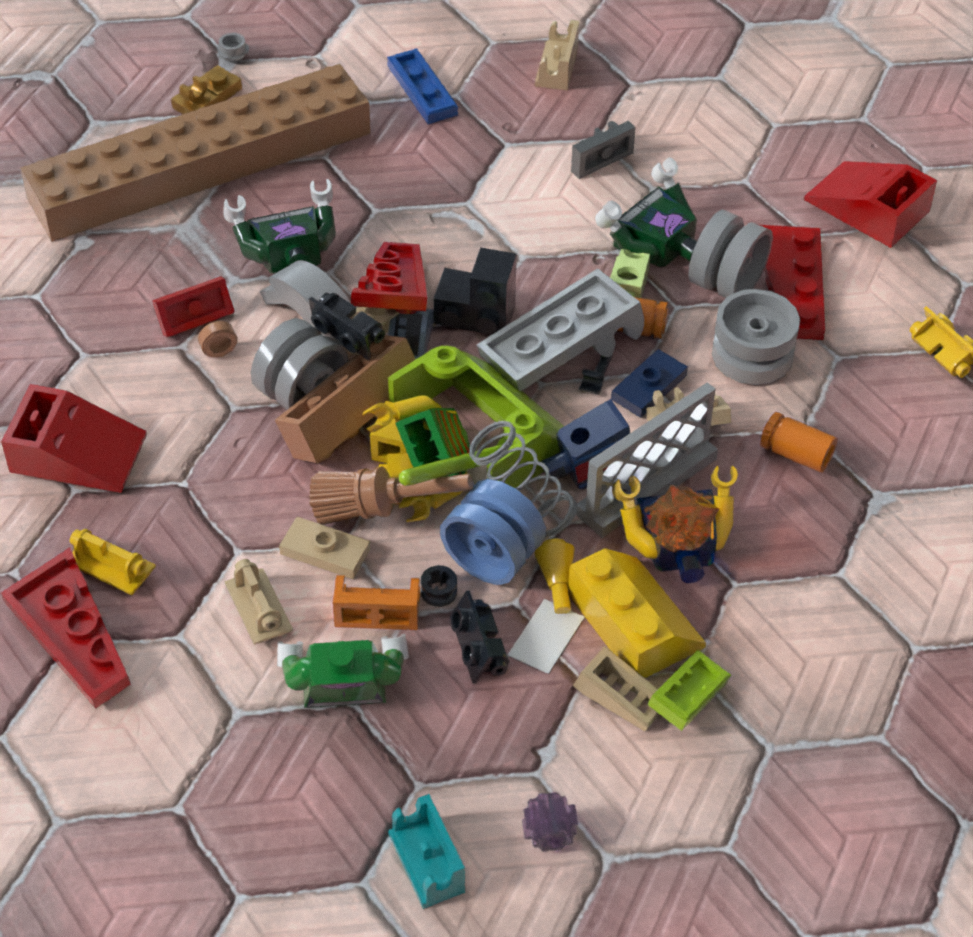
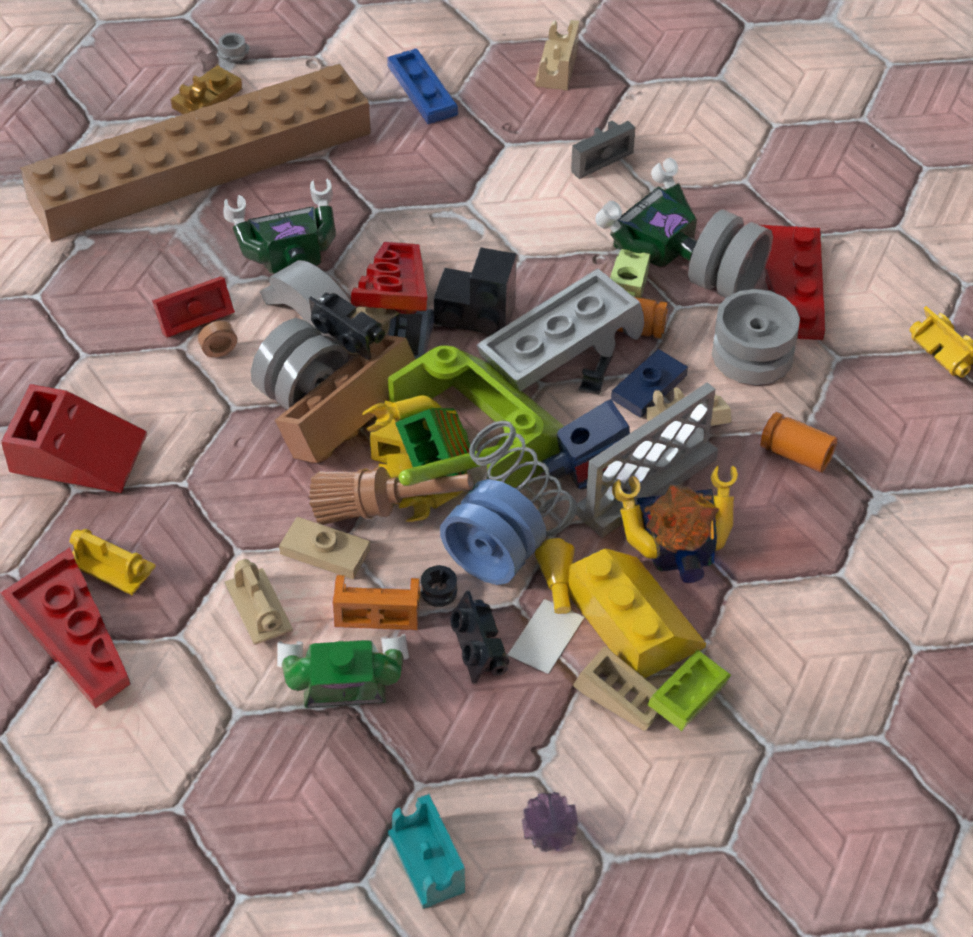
(875, 198): red slope -> none

